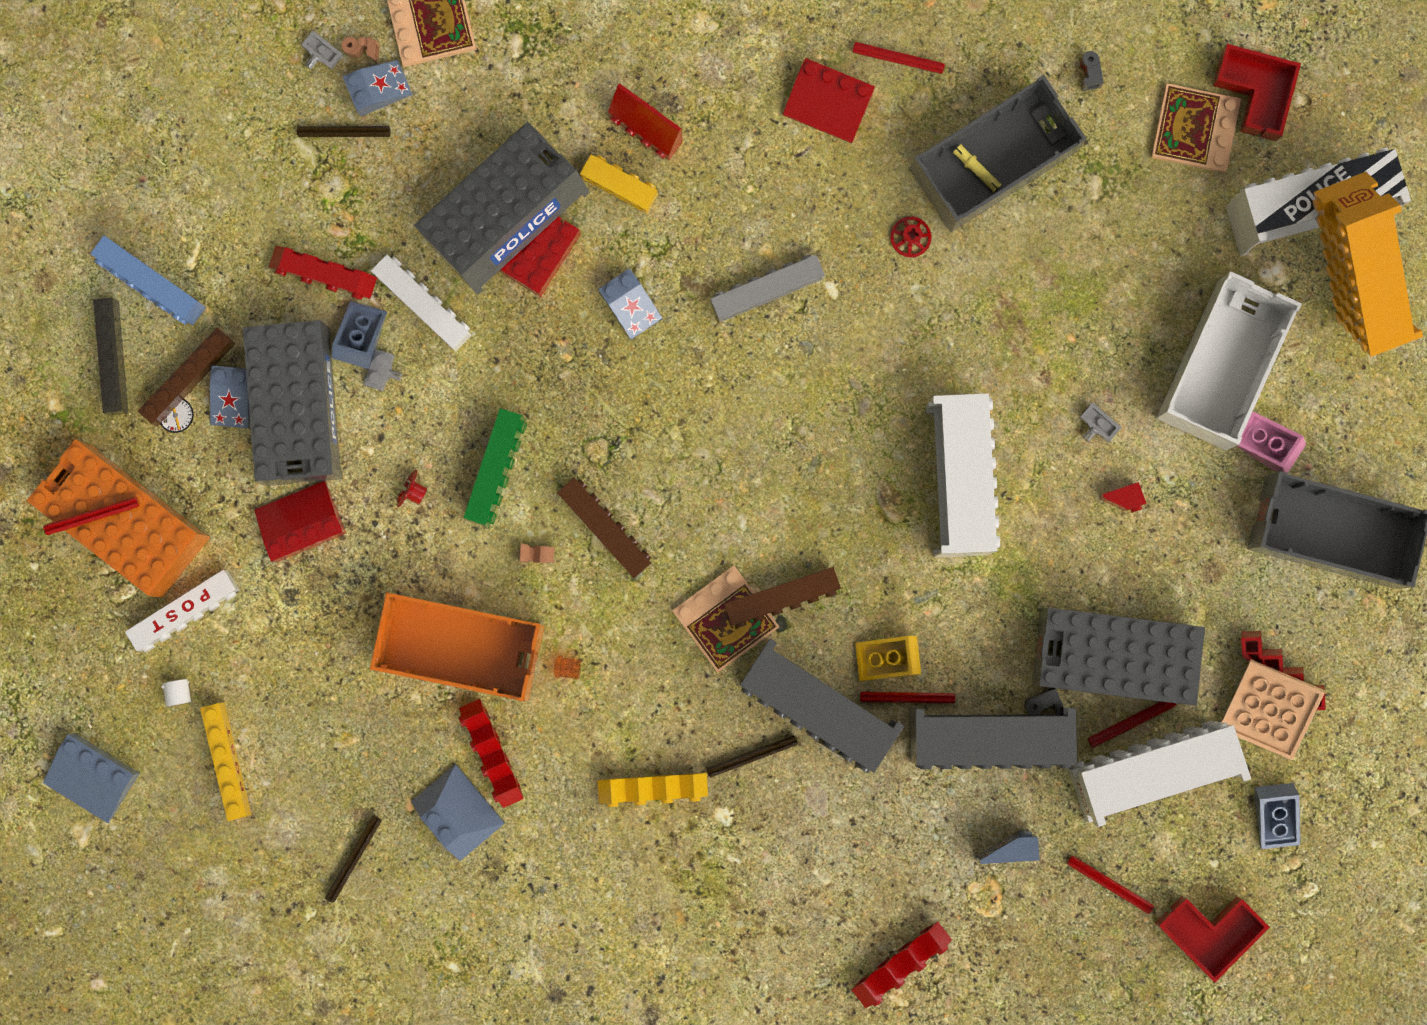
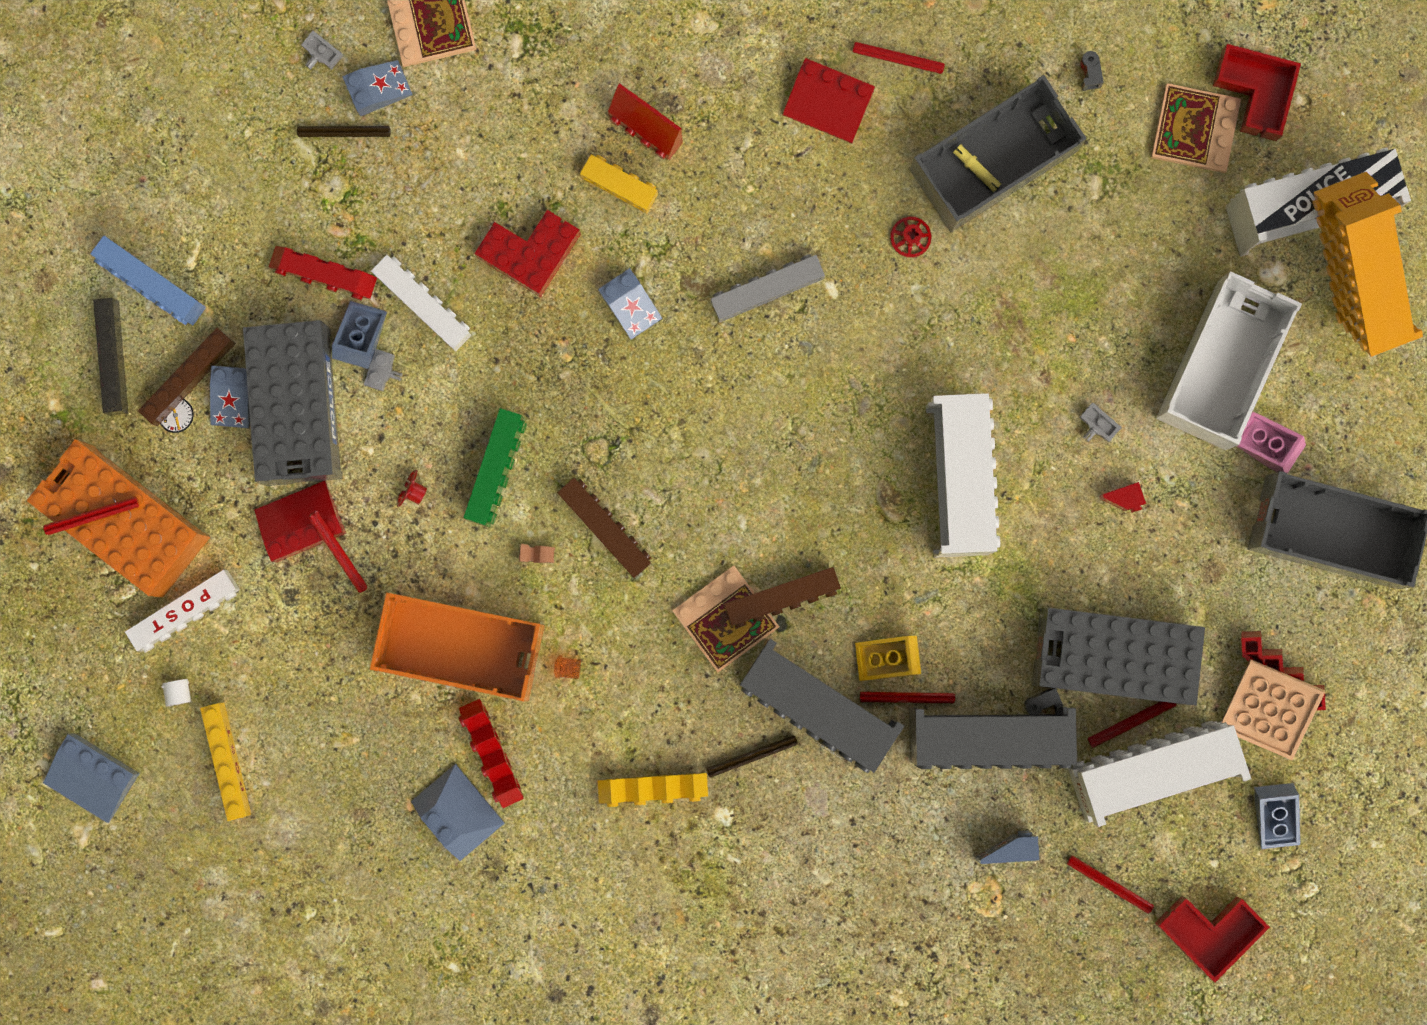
(338, 552): none -> red axle
(353, 859): dark brown axle -> none
(355, 48): nougat leg -> none
(501, 207): dark grey piece -> none
(908, 959): red brick -> none

